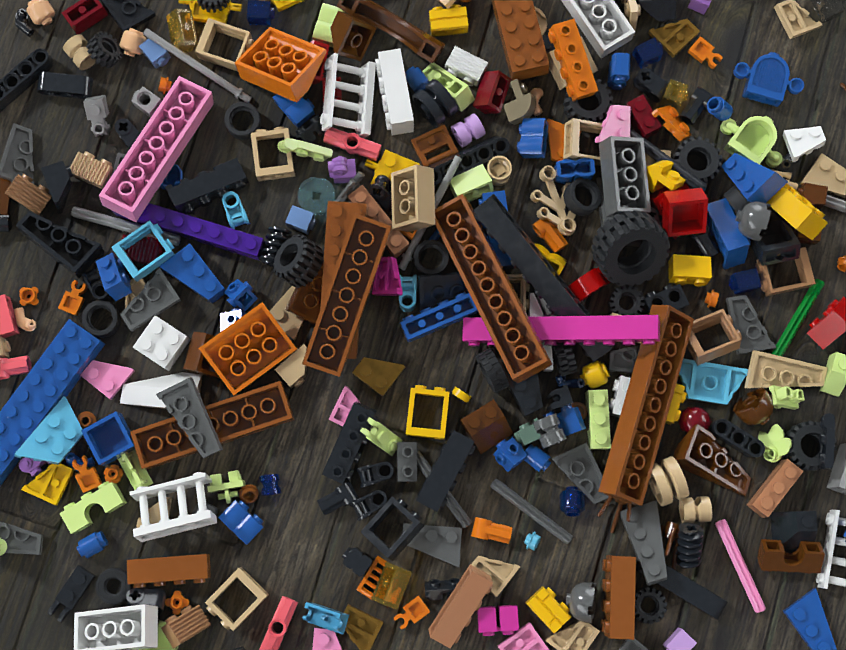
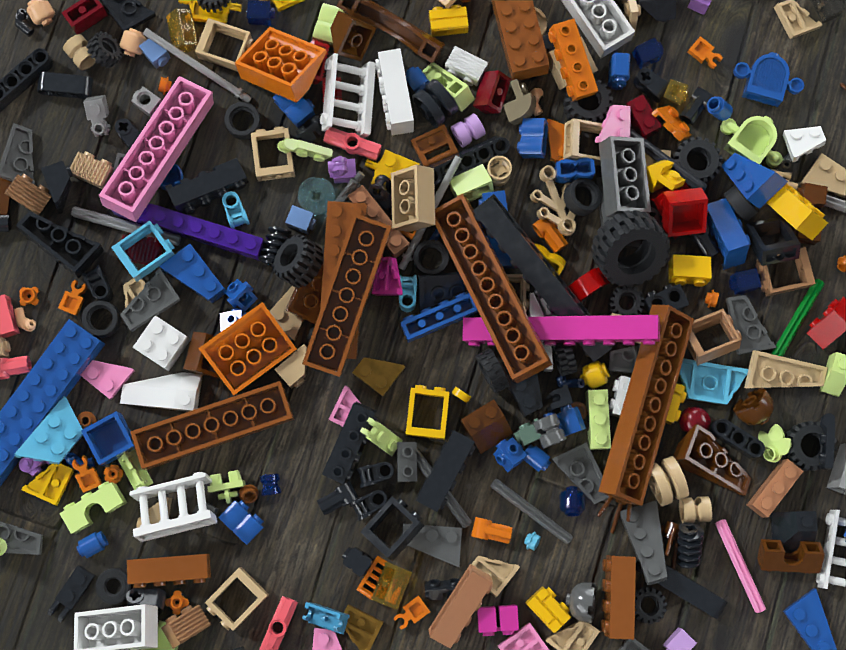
(114, 276): blue brick -> none
(189, 410): dark grey wing -> none
(675, 36): pearl gold wing -> none
(753, 219): dark grey cylinder -> none
(786, 397): yellowish green hips -> none

